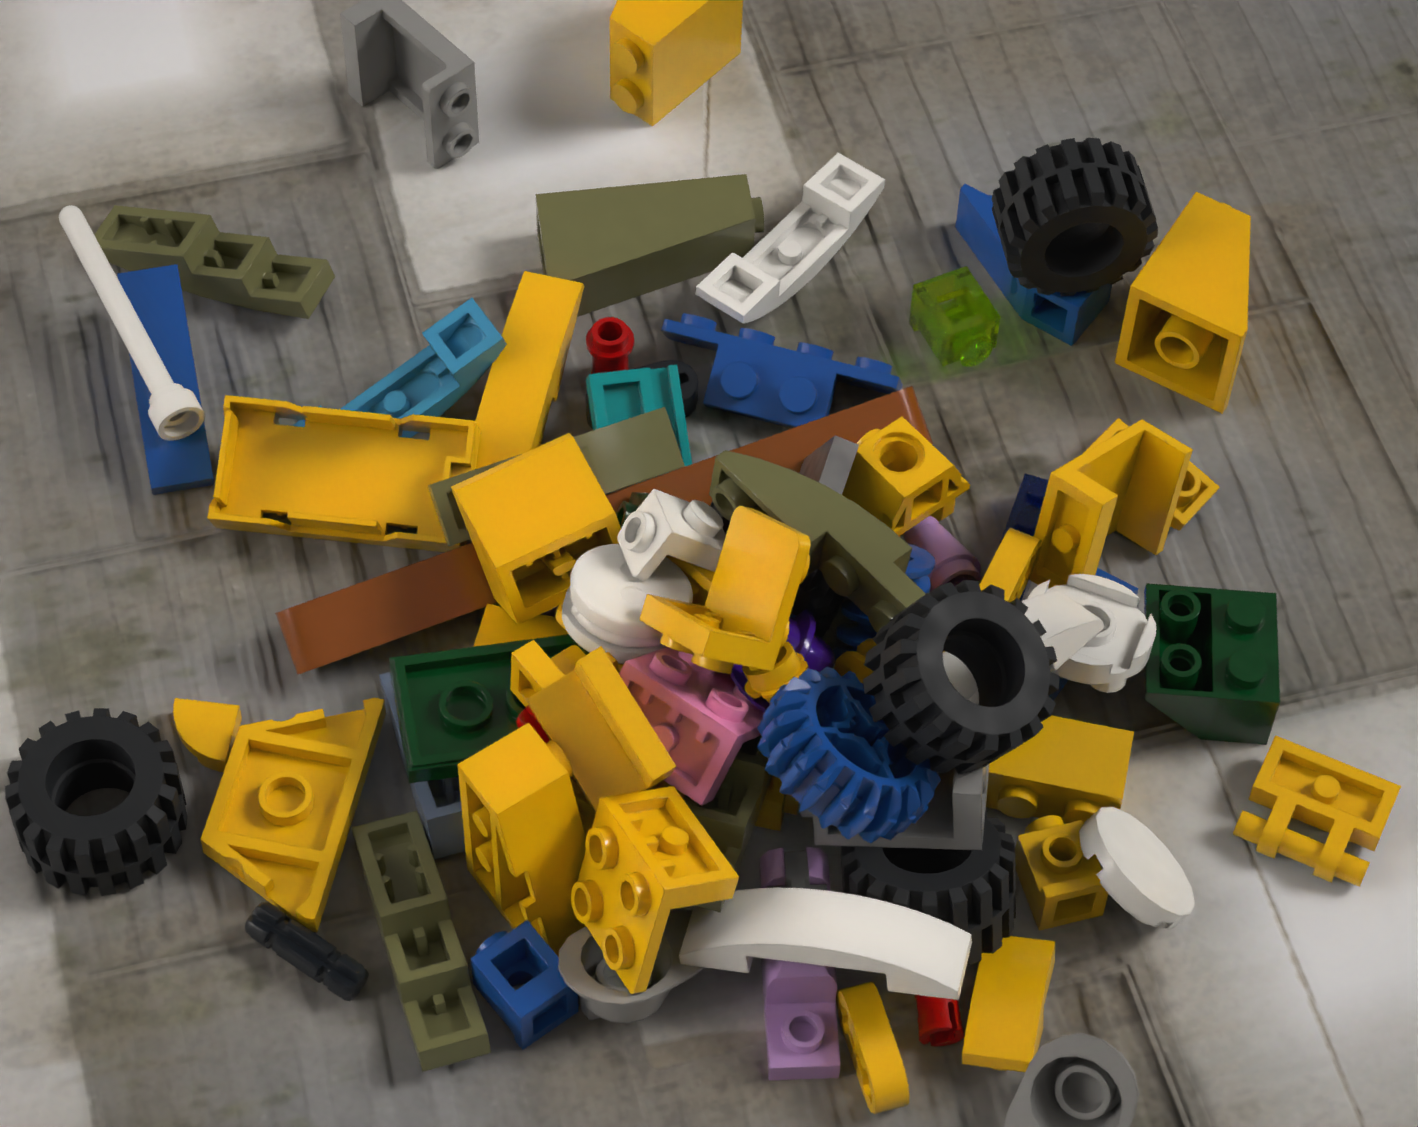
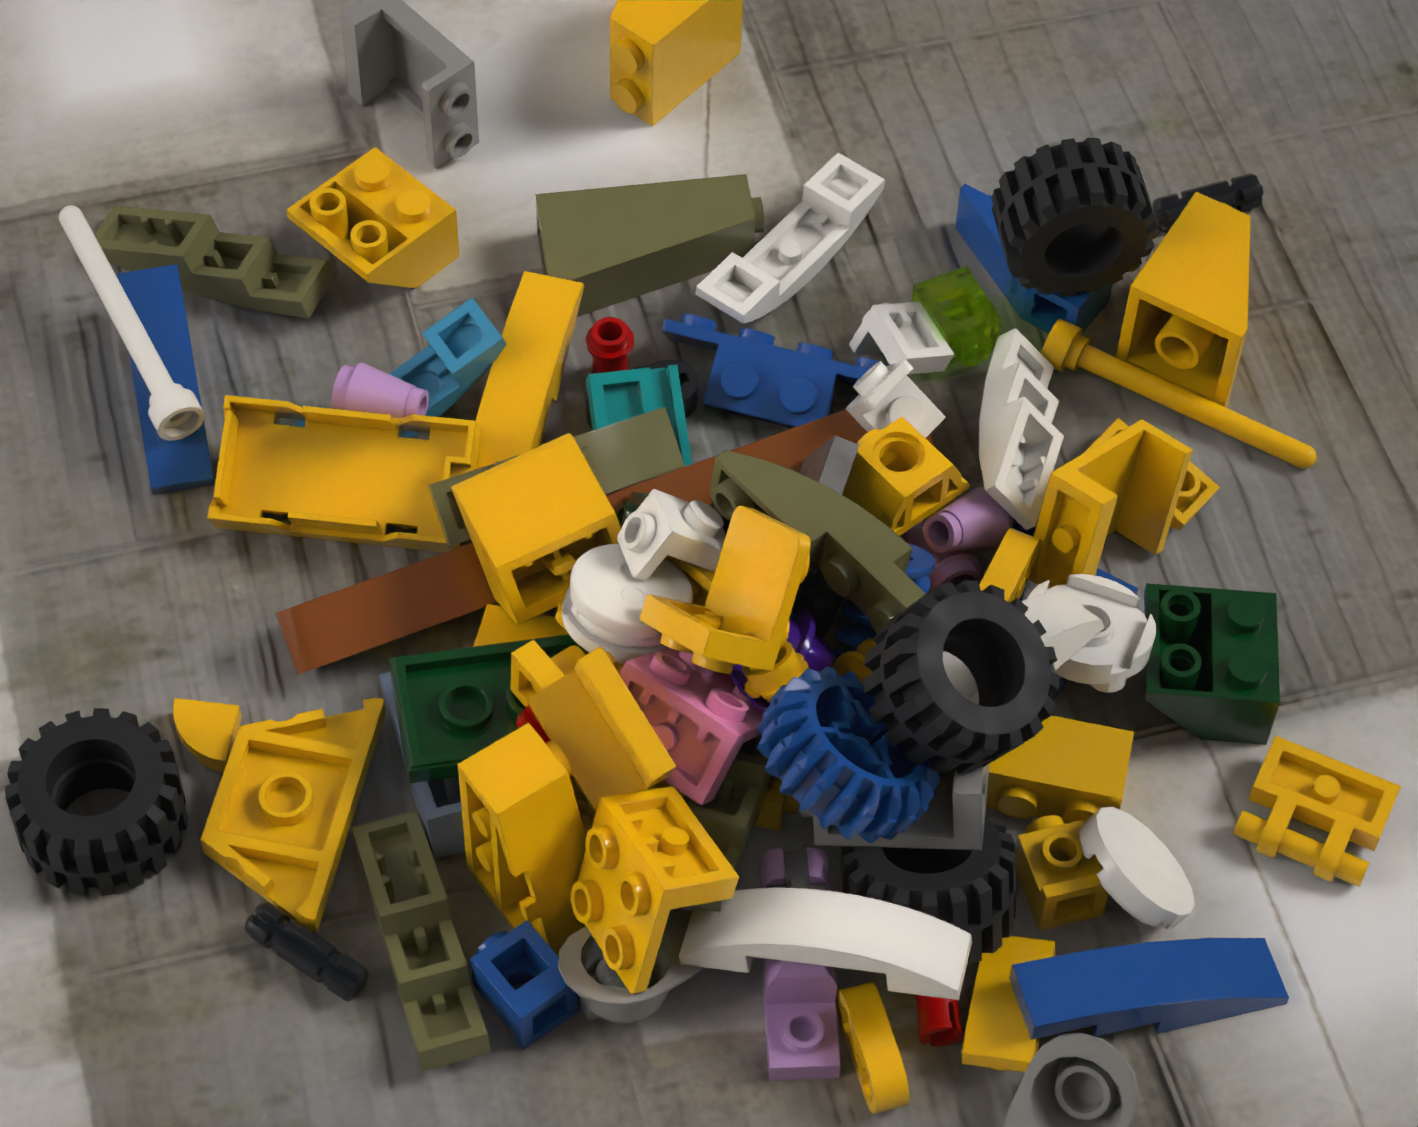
(375, 391): none -> lavender cone
(381, 222): none -> yellow slope
(888, 395): none -> white bracket
(903, 333): none -> white bracket
(968, 523): none -> lavender cone
(1017, 429): none -> white slope
(1070, 349): none -> yellow piece
(1147, 983): none -> blue slope
(1243, 194): none -> black axle

